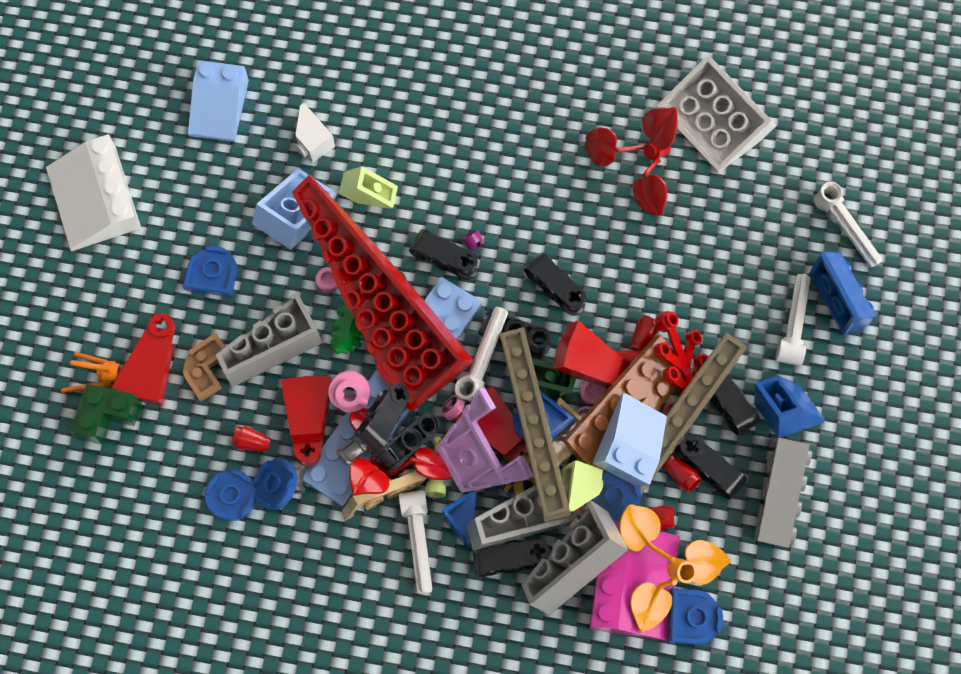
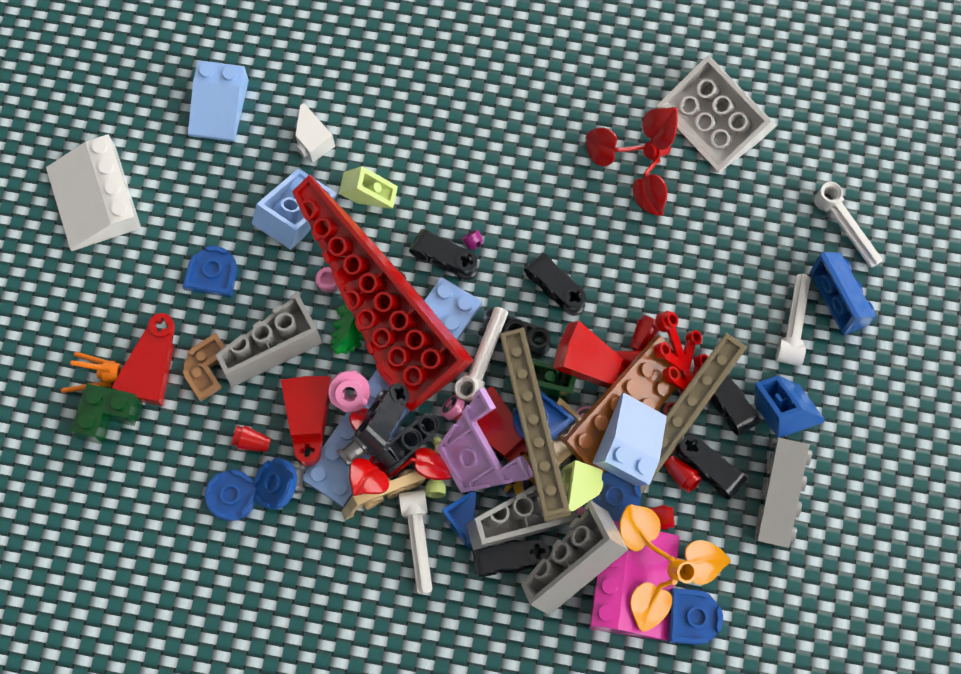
(590, 393): bright pink tile -> none

